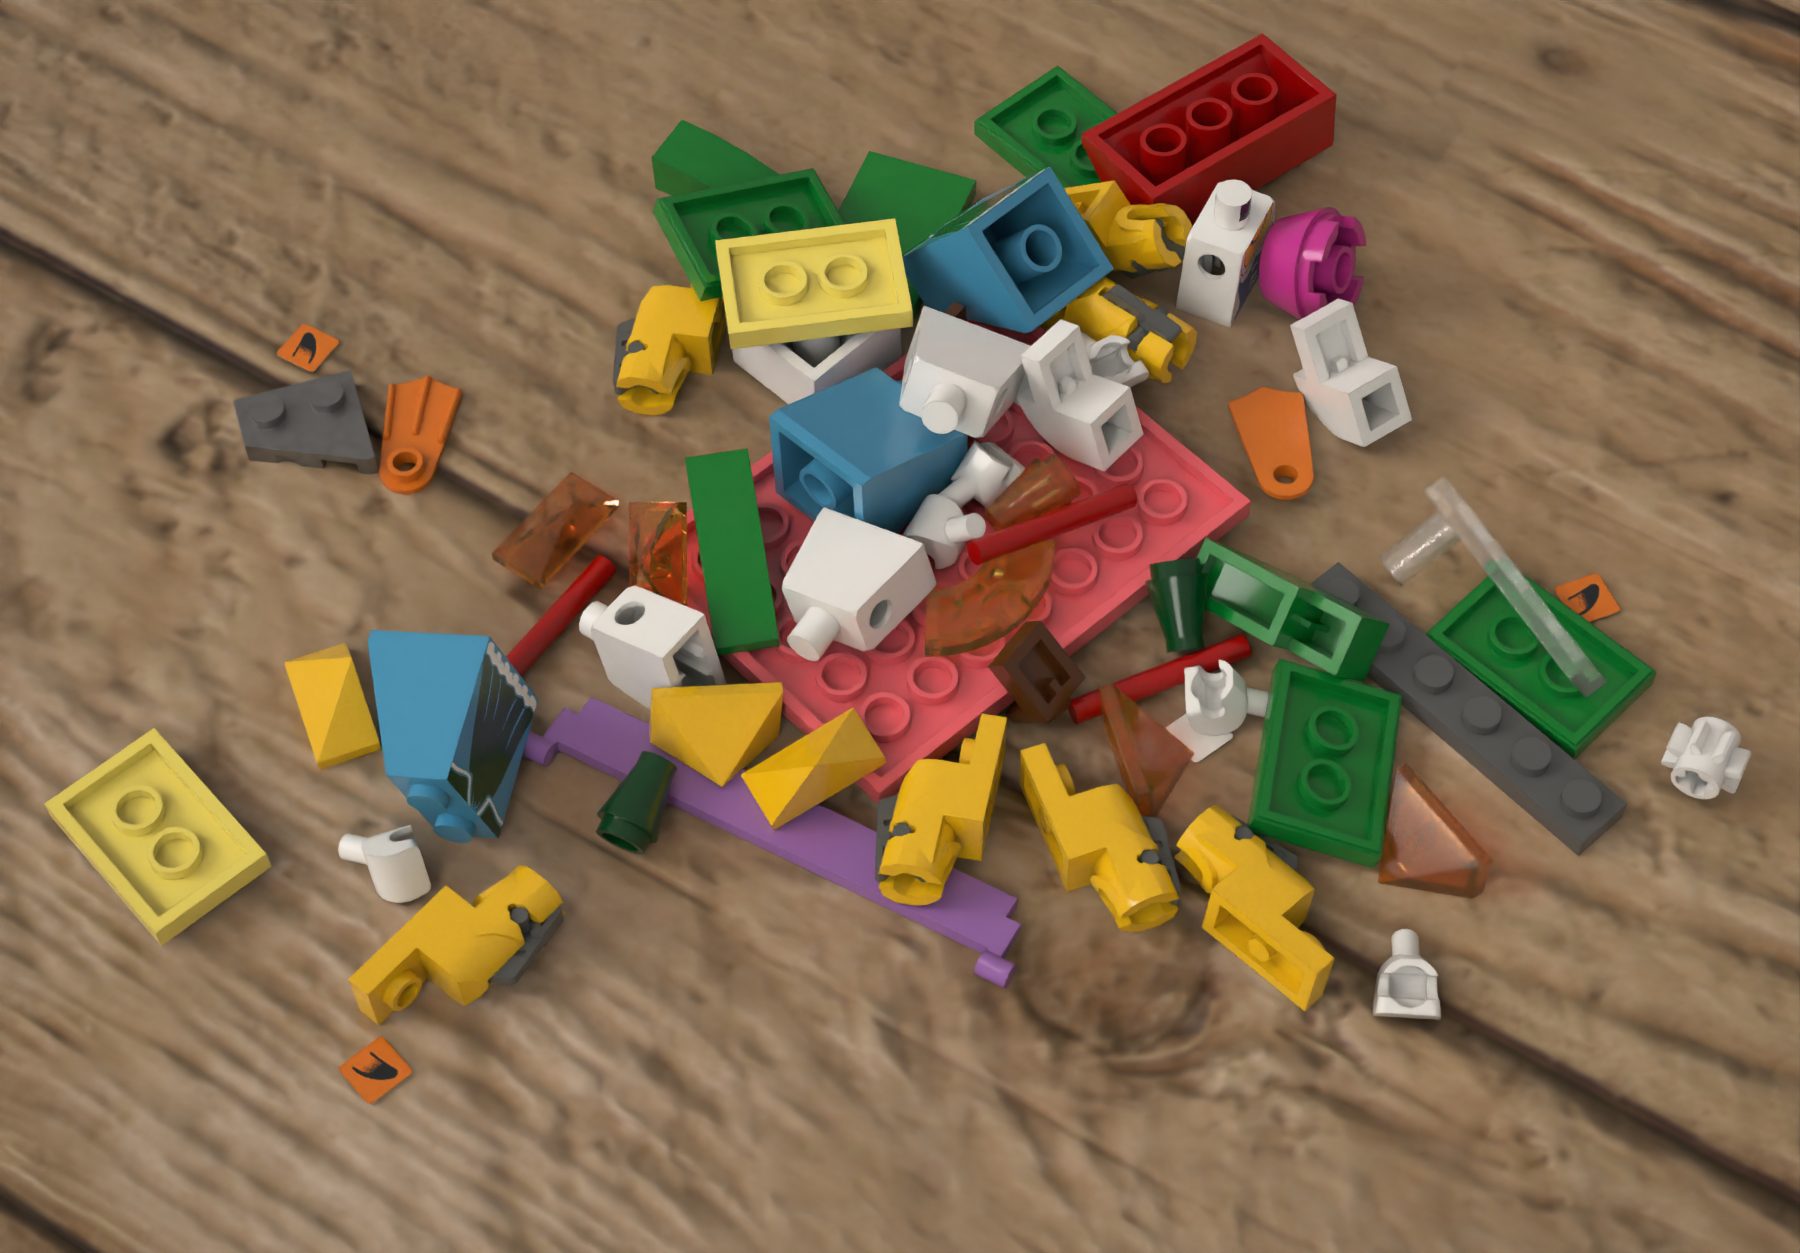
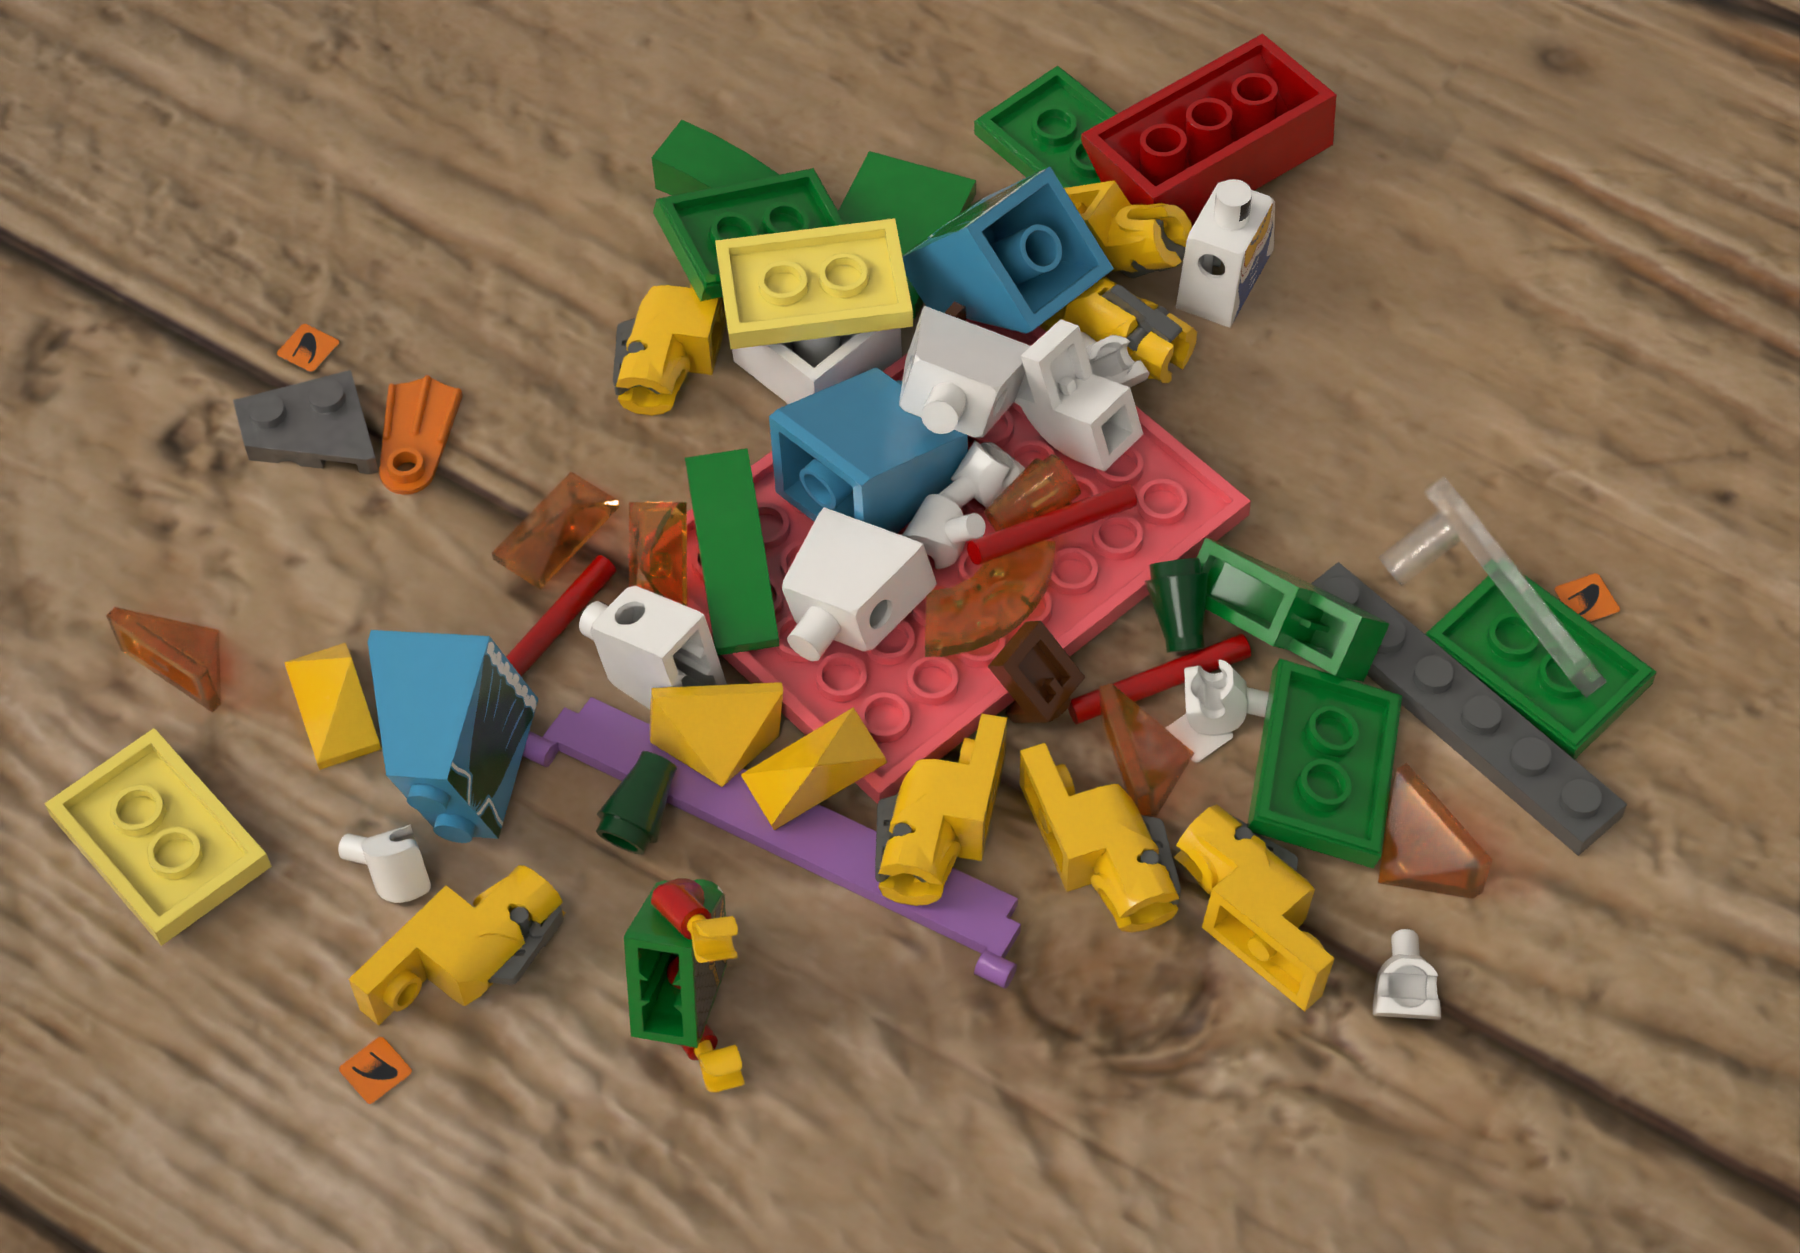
(173, 650): none -> clear orange slope
(674, 972): none -> torso
(1275, 440): orange piece -> none
(1311, 261): dark pink cone -> none
(1339, 382): white brick -> none
(1706, 758): white gear -> none

